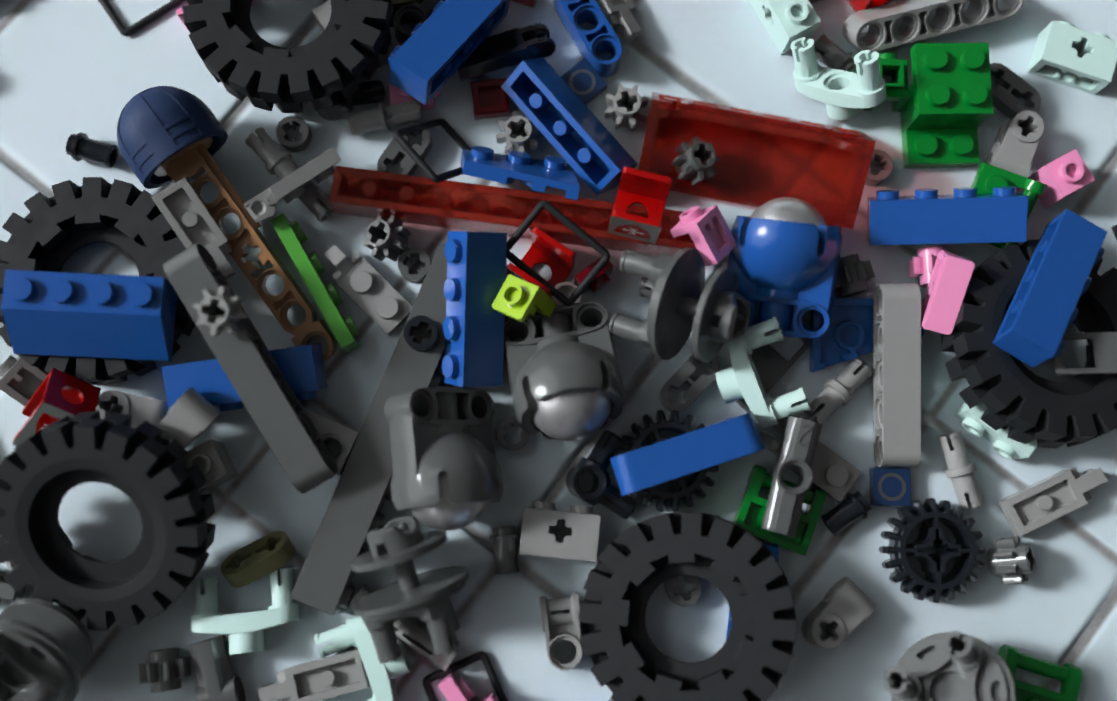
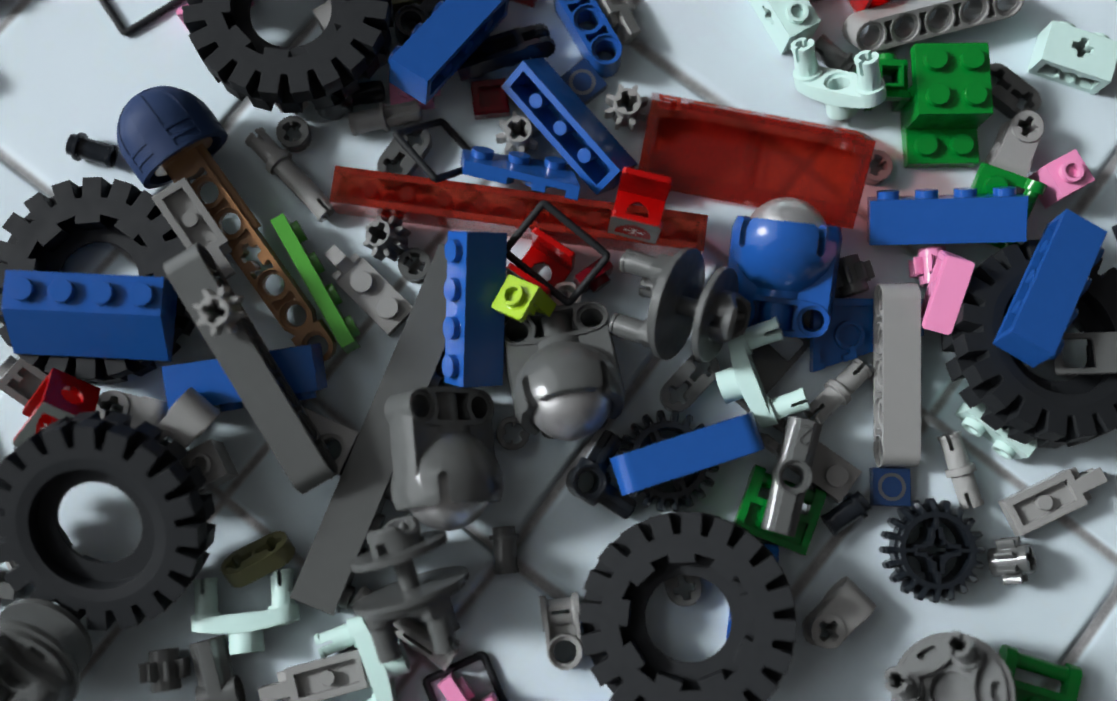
(290, 187): light grey hinge -> none
(416, 323): black bush -> none
(538, 541): light grey brick -> none
(695, 161): dark grey gear -> none
(707, 232): bright pink bracket -> none

